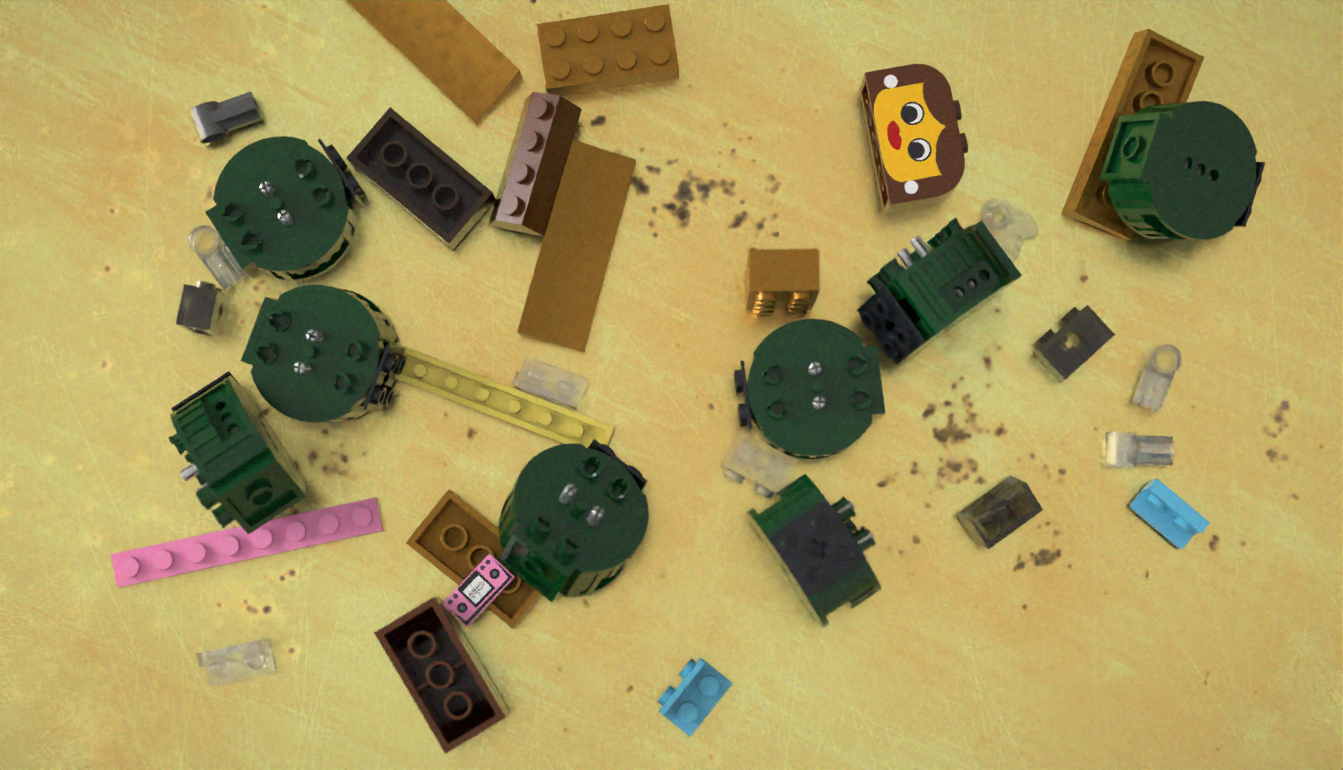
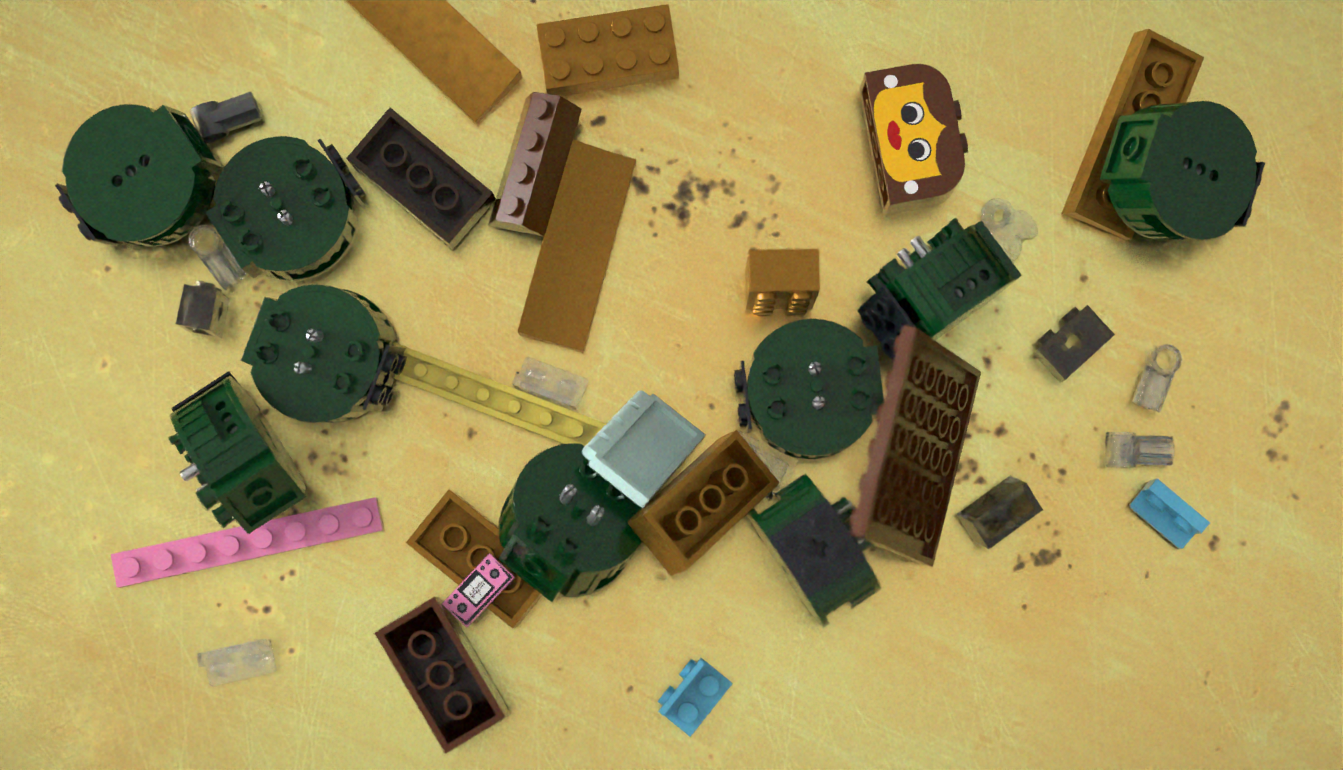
(138, 176): none -> dark green piece
(642, 446): none -> light aqua hinge
(703, 503): none -> pearl gold brick
(915, 448): none -> reddish brown plate

